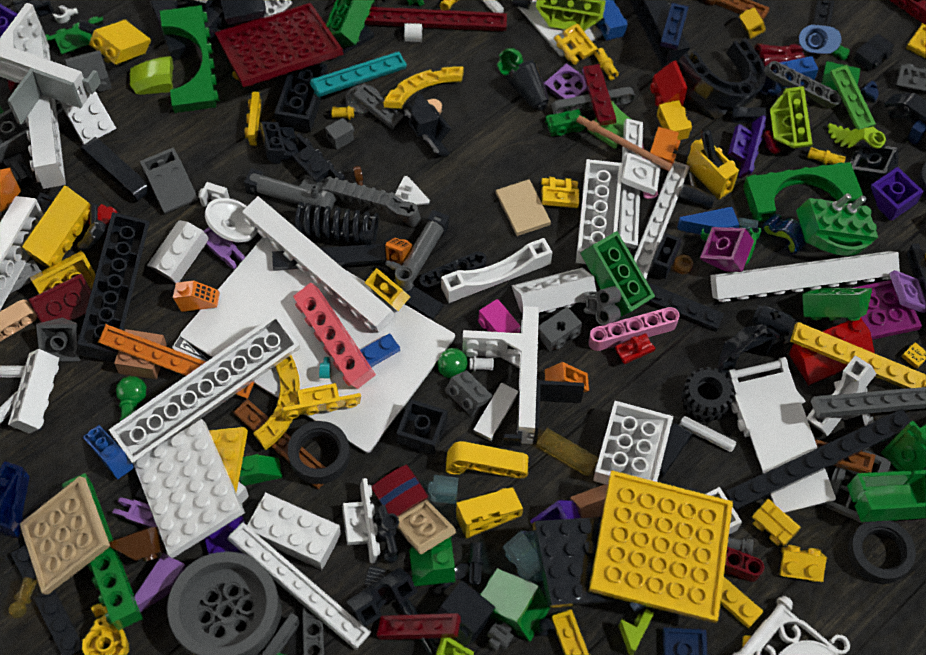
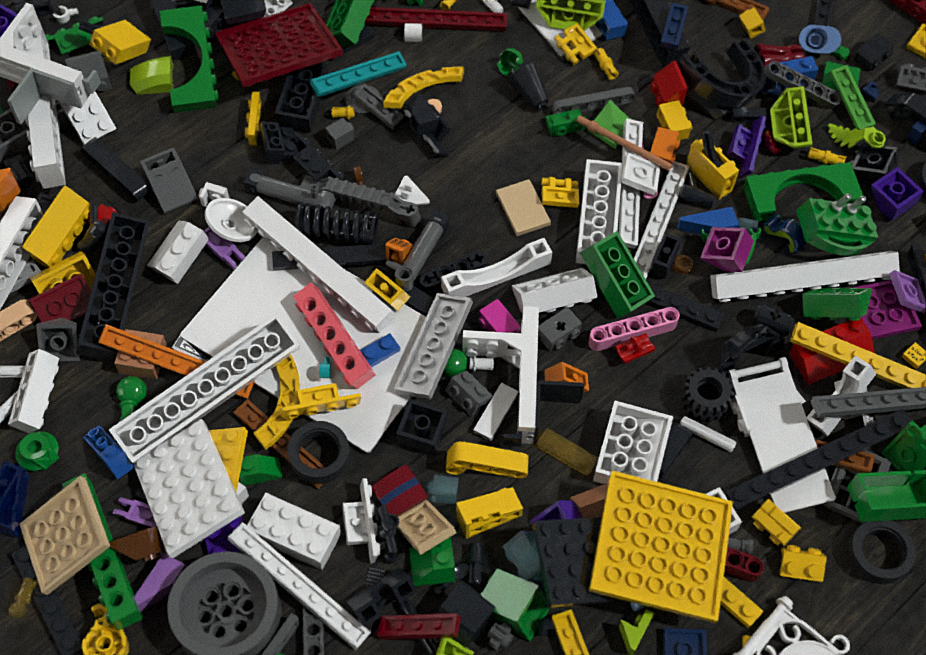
(37, 451): none -> green piece
(195, 296): orange slope -> none
(433, 346): none -> light grey plate
(560, 93): medium lavender piece -> none
(599, 95): dark red plate -> none
(603, 304): dark grey piece -> none

